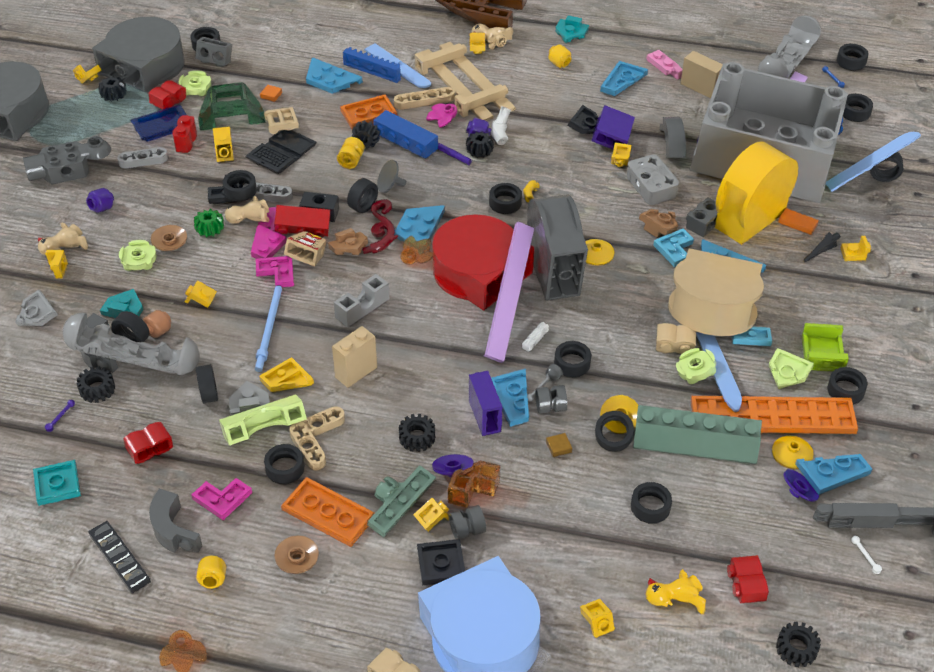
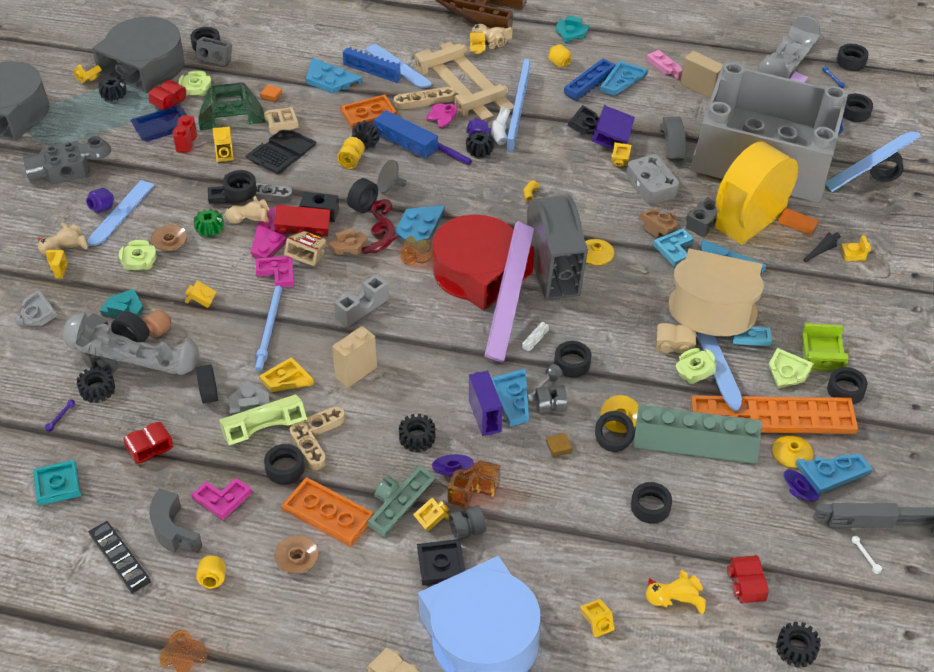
(118, 215): none -> light blue piece
(131, 158): light grey beam -> none
(505, 189): black tyre -> none
(511, 139): none -> light blue tile
(589, 79): none -> blue gear

